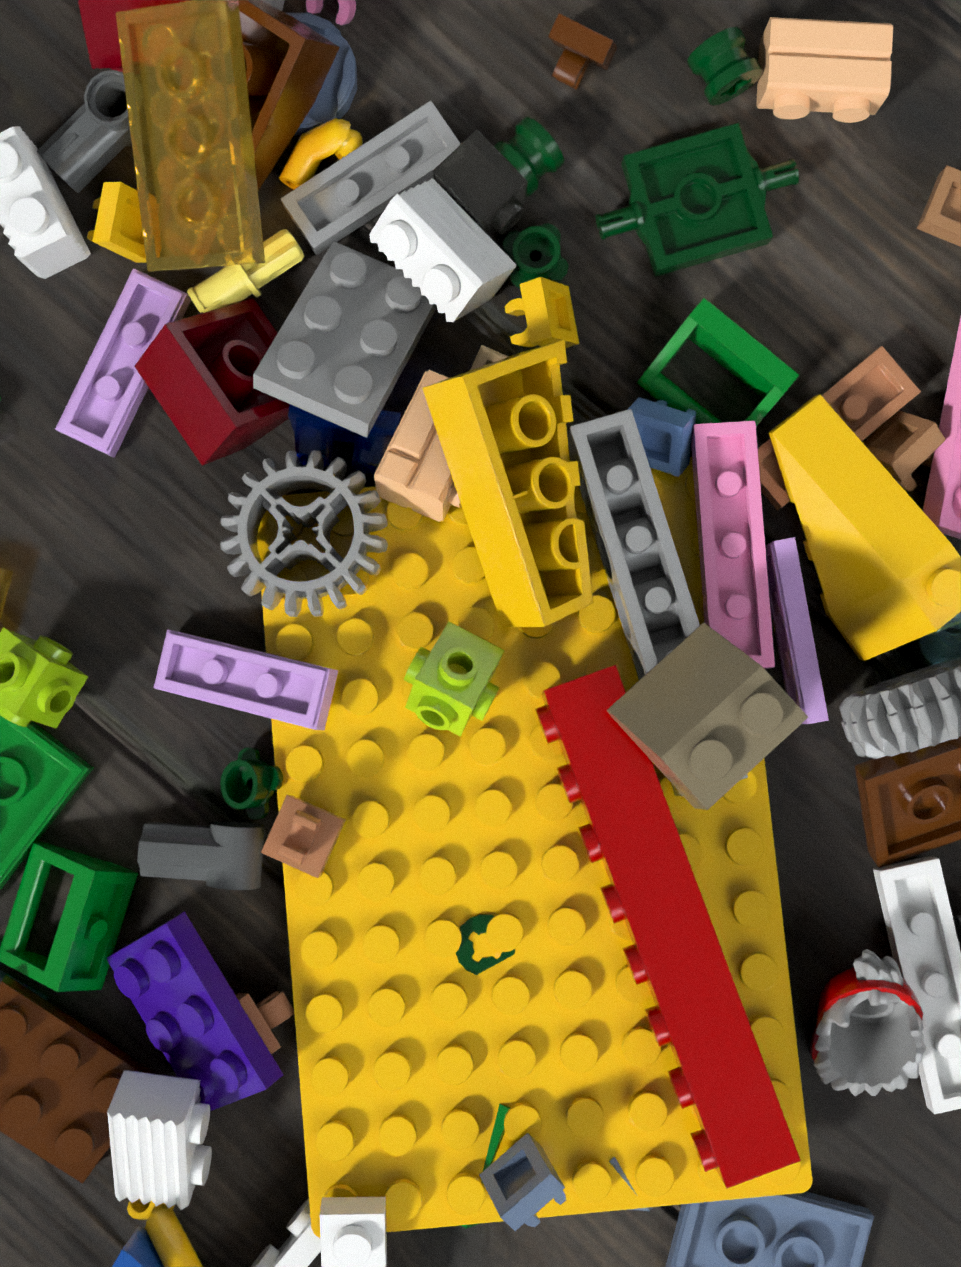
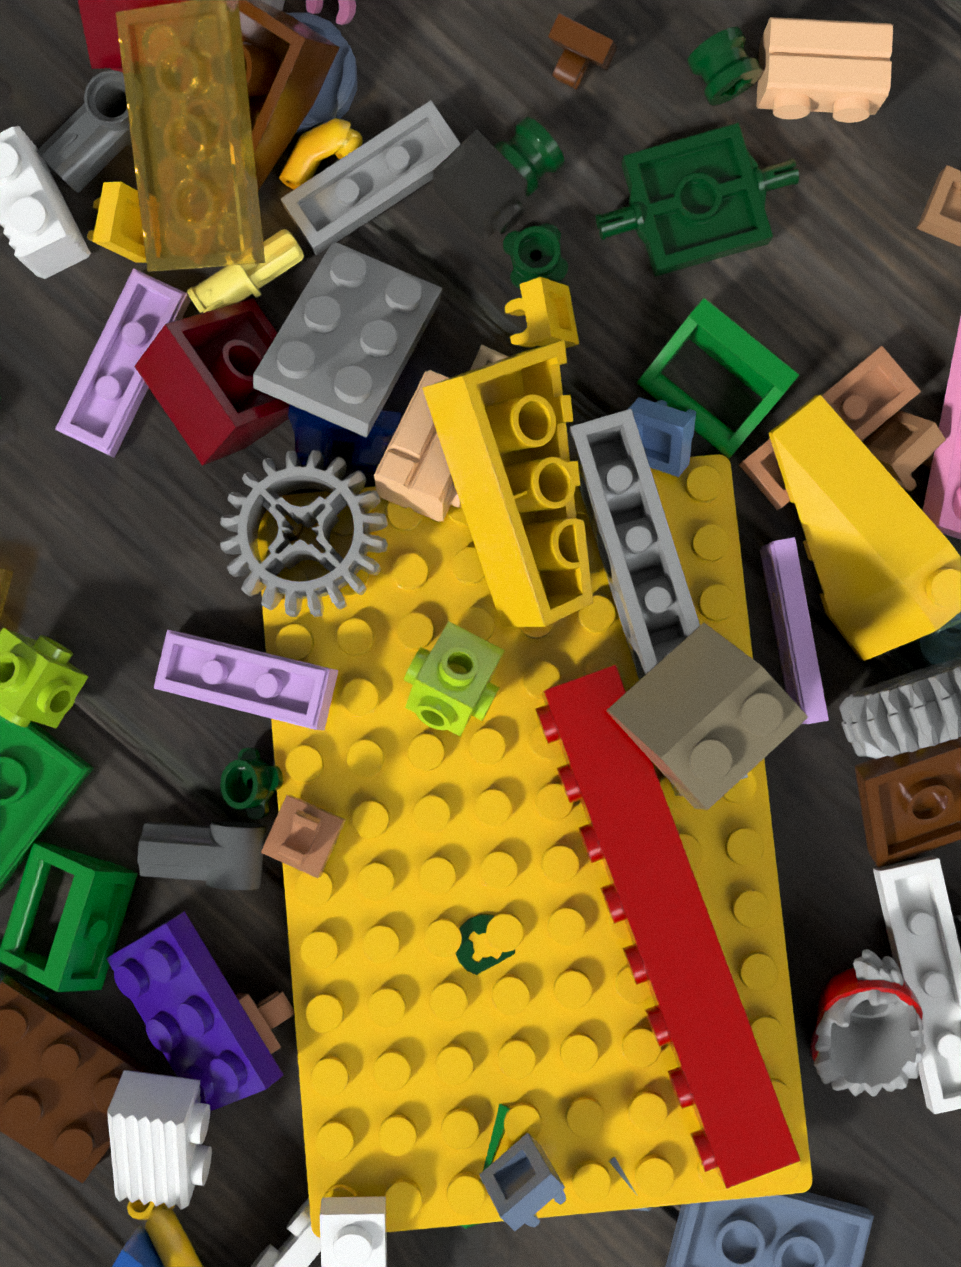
(441, 250): white brick -> none
(732, 536): bright pink plate -> none

